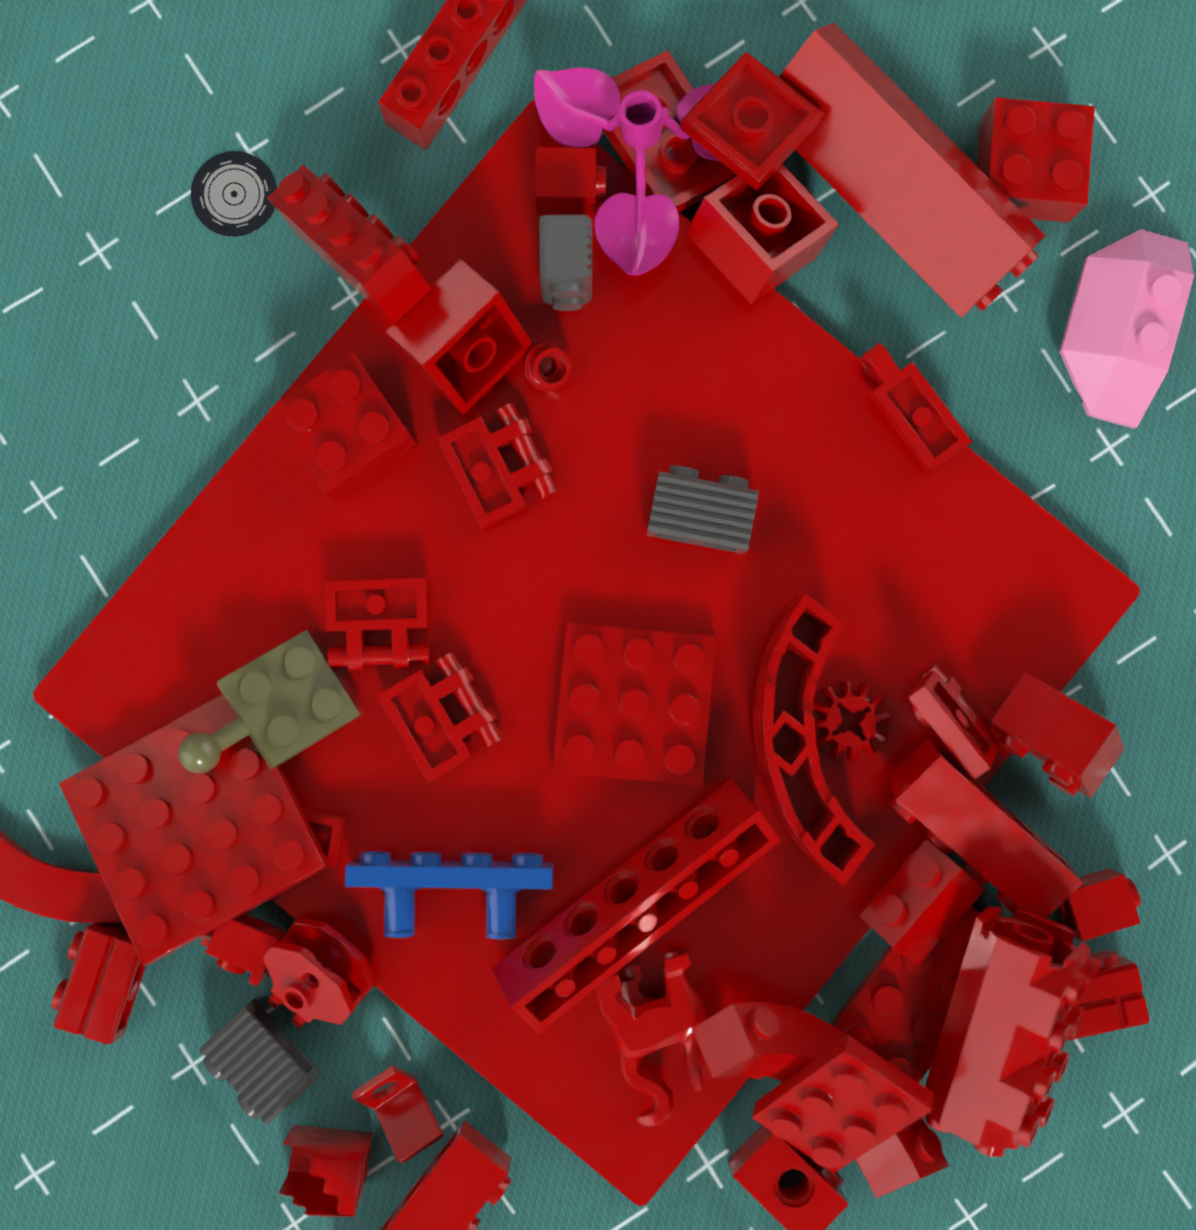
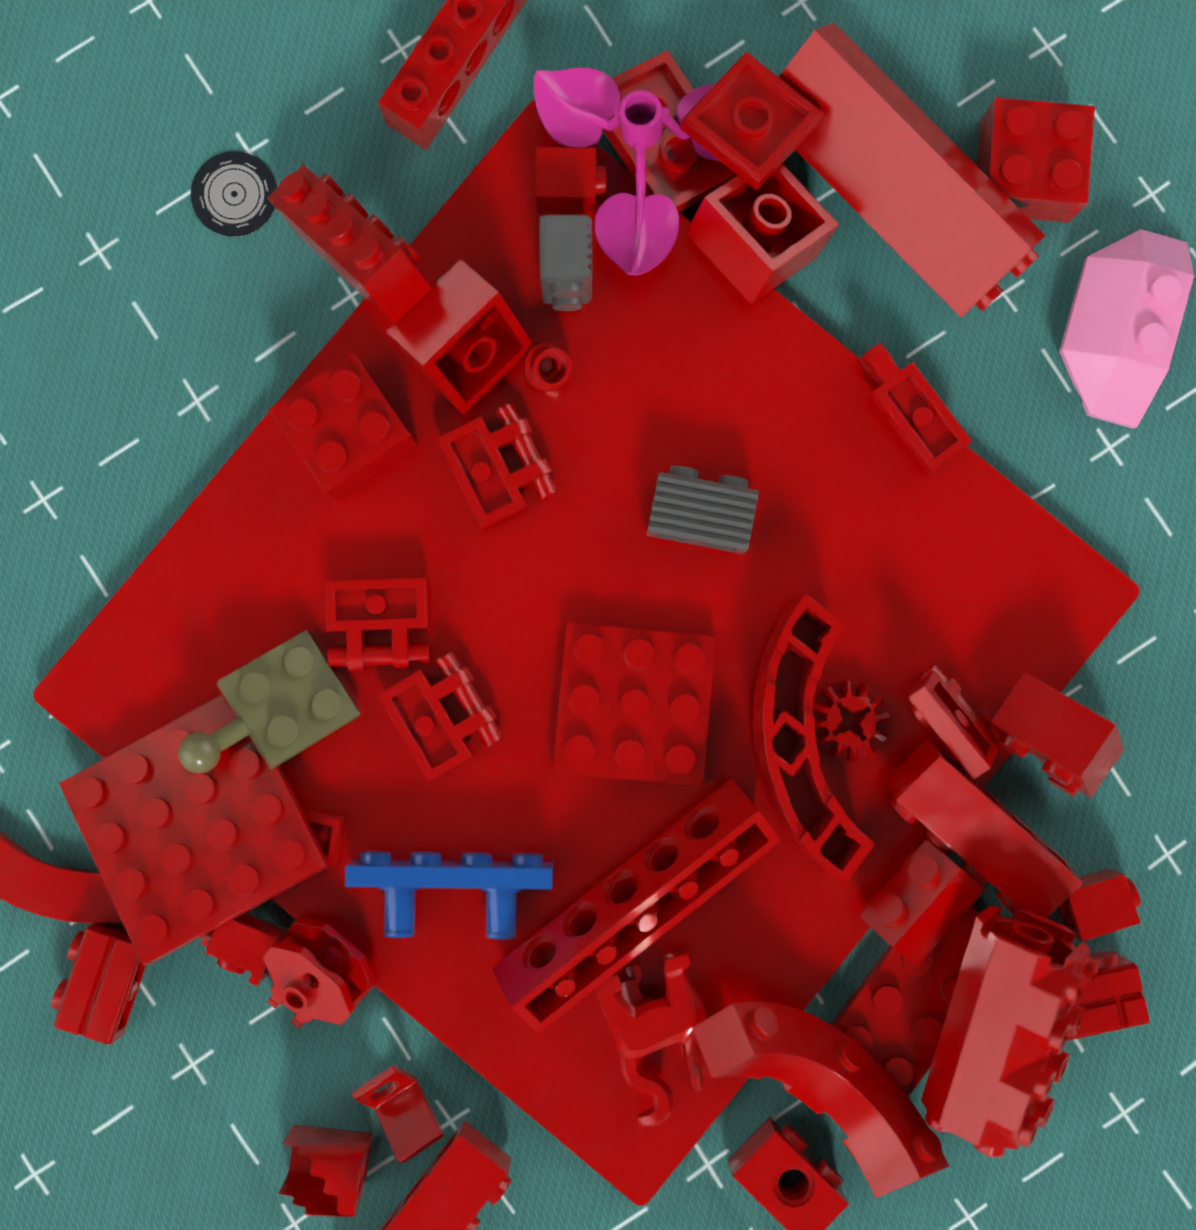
(259, 1063): dark grey brick -> none
(842, 1104): red plate -> none

